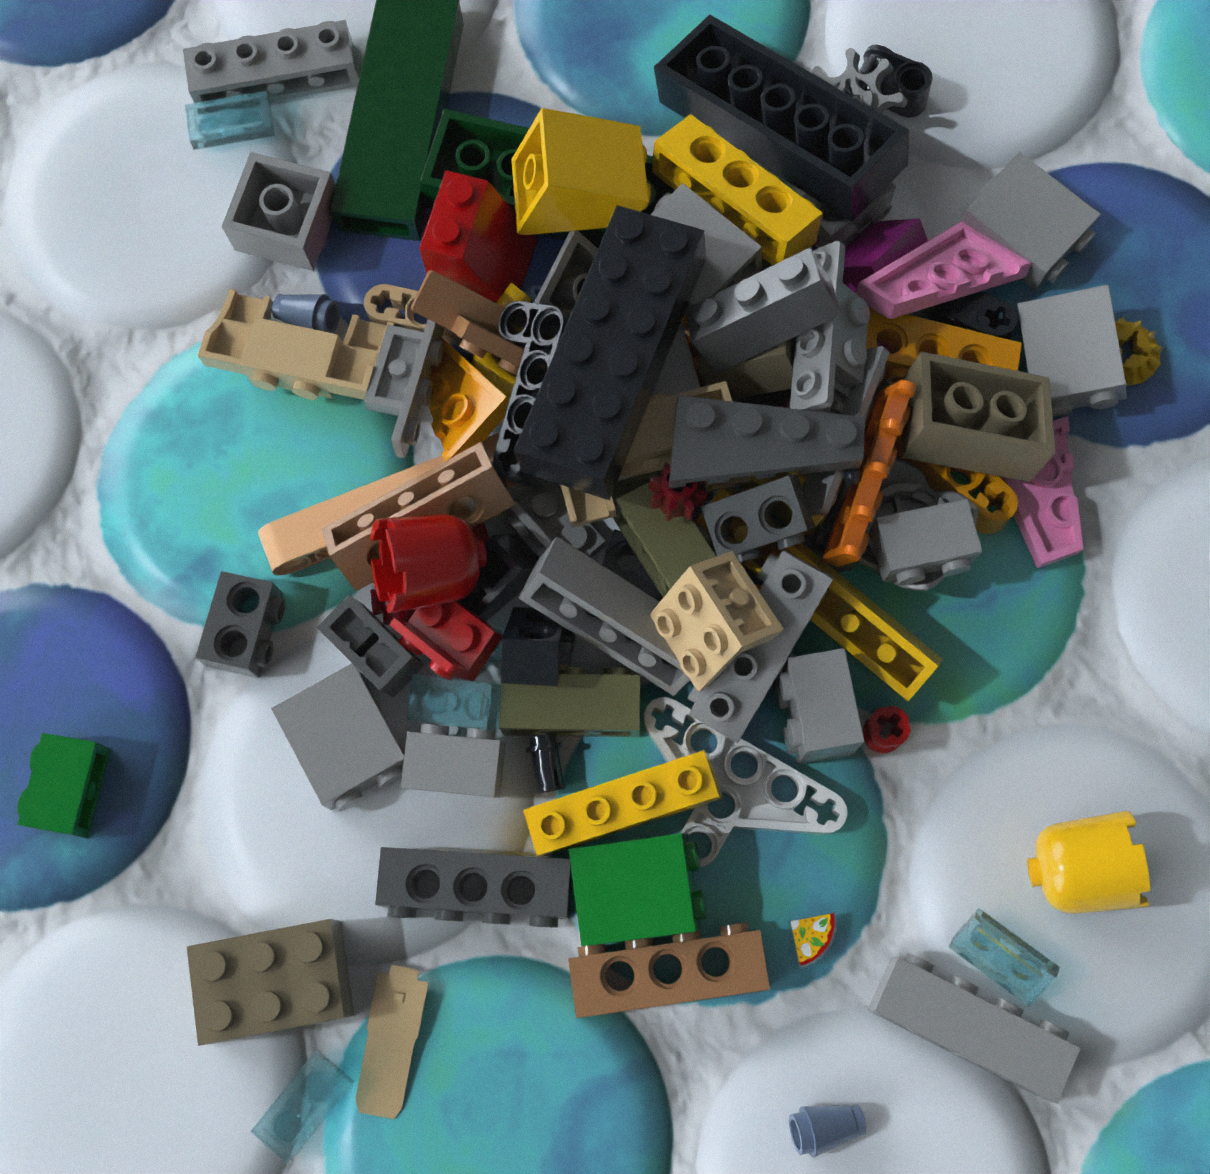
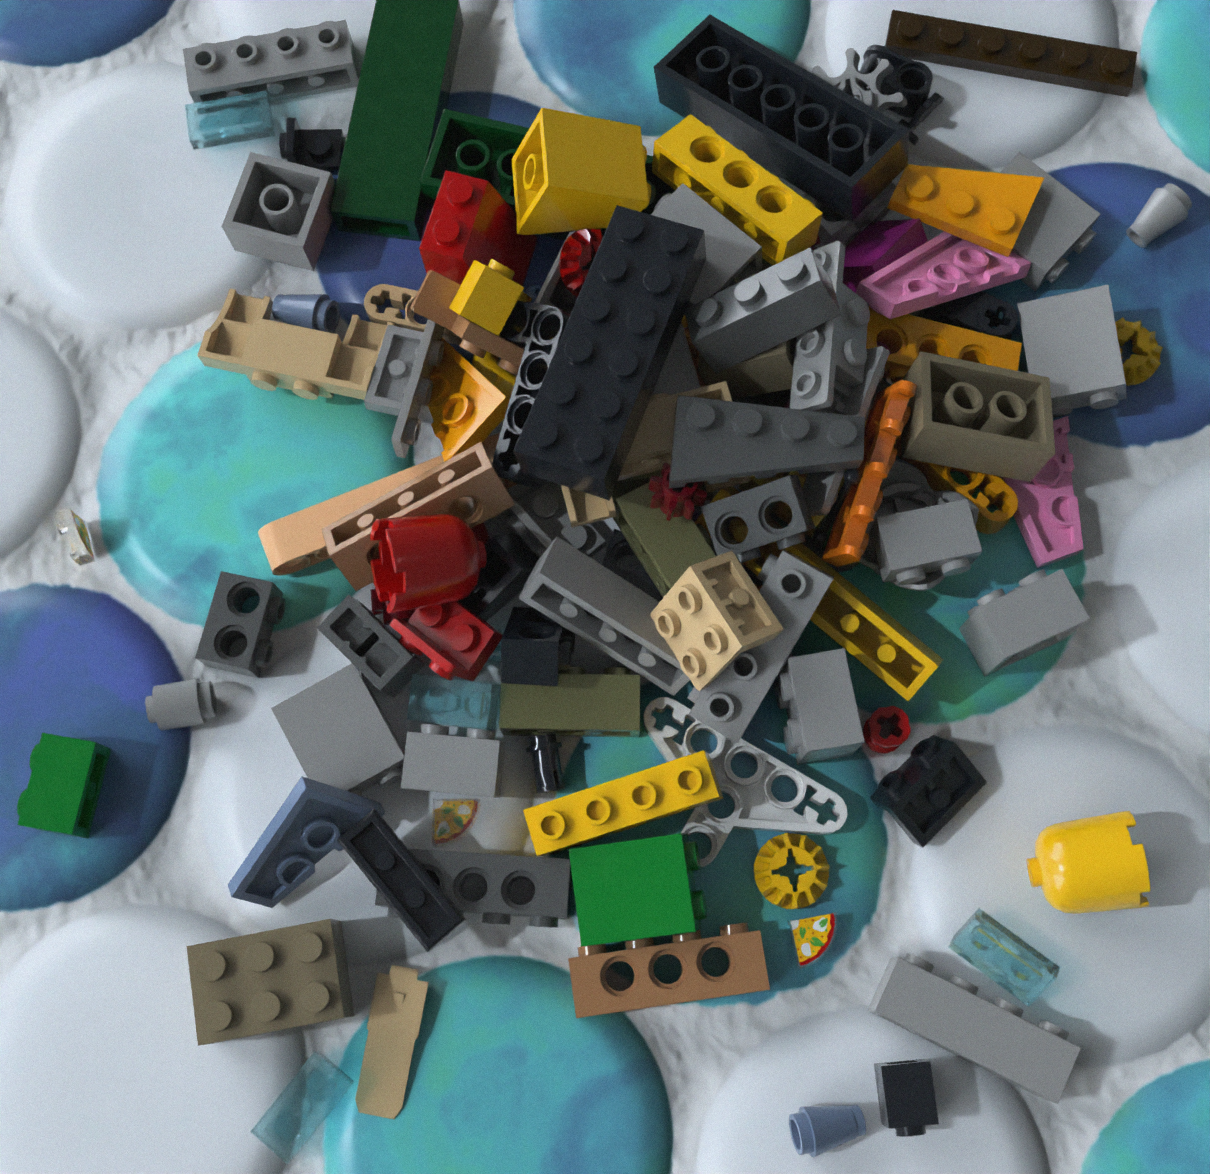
(75, 526): none -> clear tile
(181, 704): none -> light grey brick
(298, 839): none -> sand blue wing
(312, 147): none -> black bracket
(401, 880): none -> black tile
(453, 819): none -> clear tile
(487, 295): none -> yellow brick
(575, 254): none -> red gear
(778, 888): none -> yellow gear
(906, 1096): none -> black brick
(920, 115): none -> black piece
(928, 788): none -> black bracket
(968, 203): none -> light orange wing
(1011, 53): none -> dark brown plate
(1023, 620): none -> light grey brick
(1161, 212): none -> light grey cone

